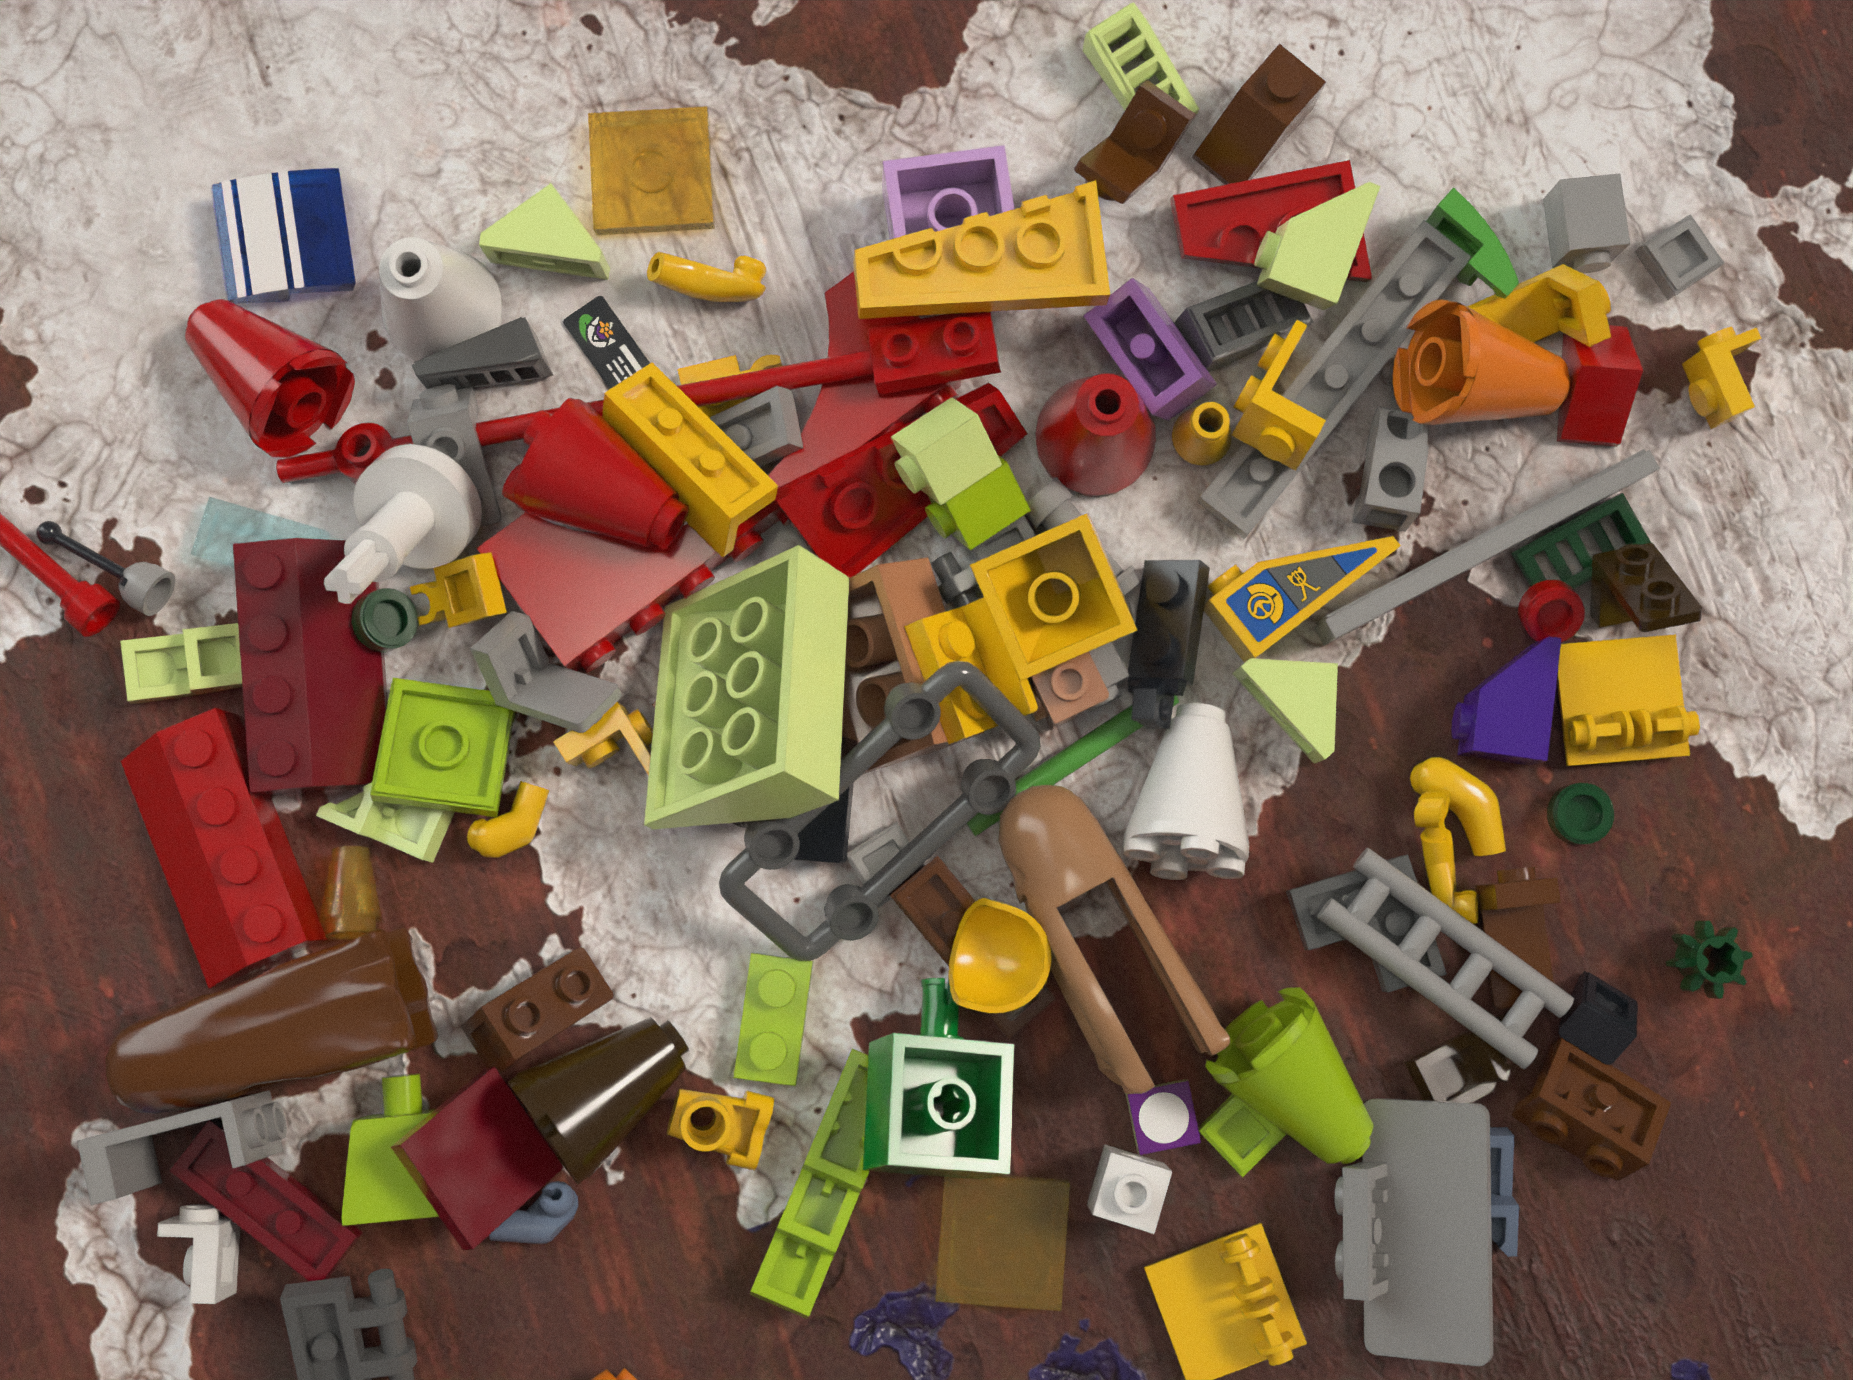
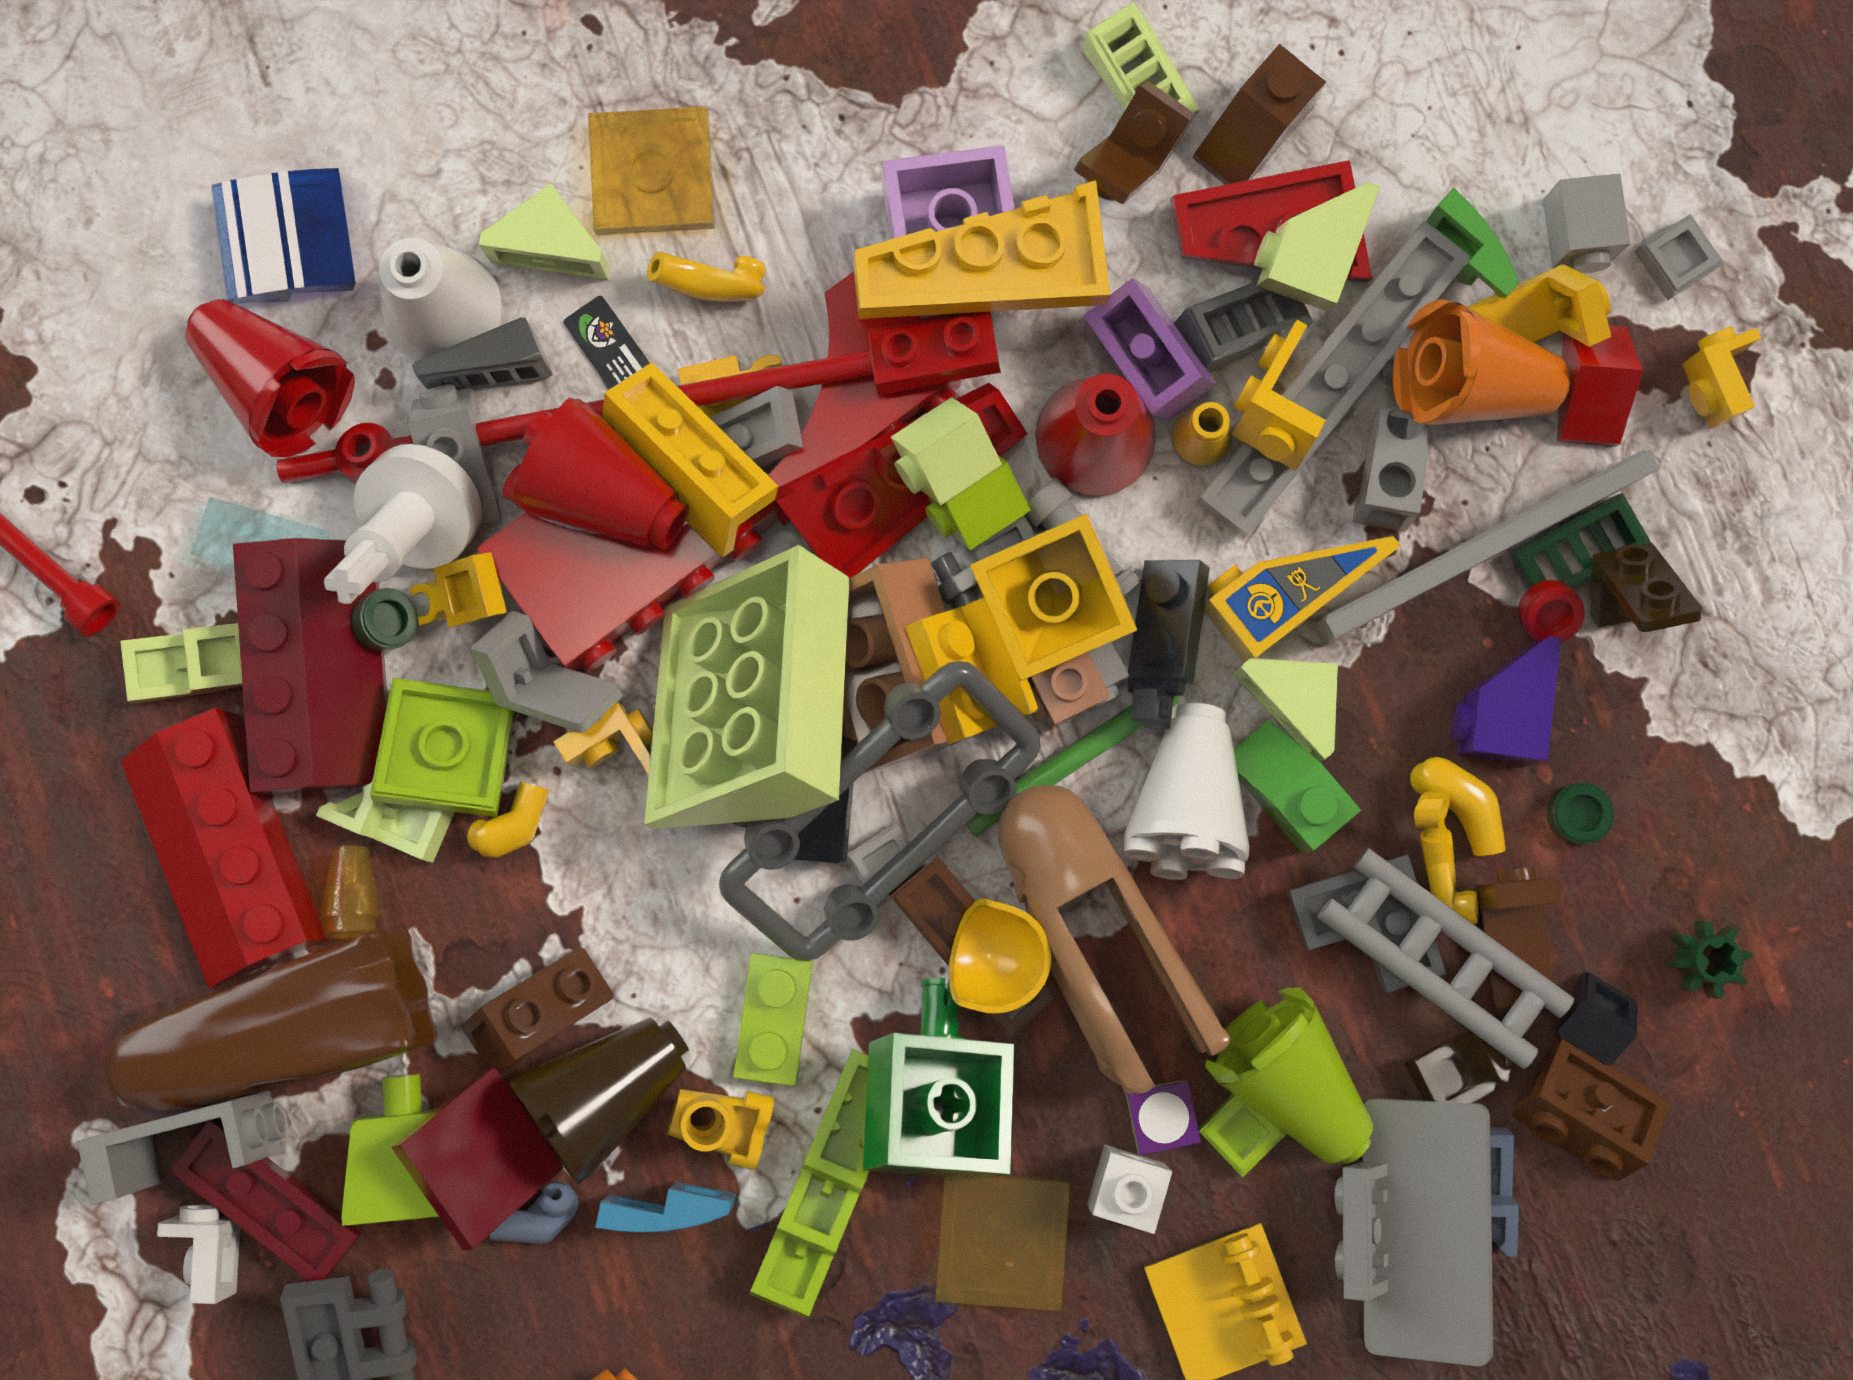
(141, 584): light grey hinge -> none
(684, 1207): none -> dark azure slope
(1292, 787): none -> bright green slope
(1623, 701): yellow hinge -> none

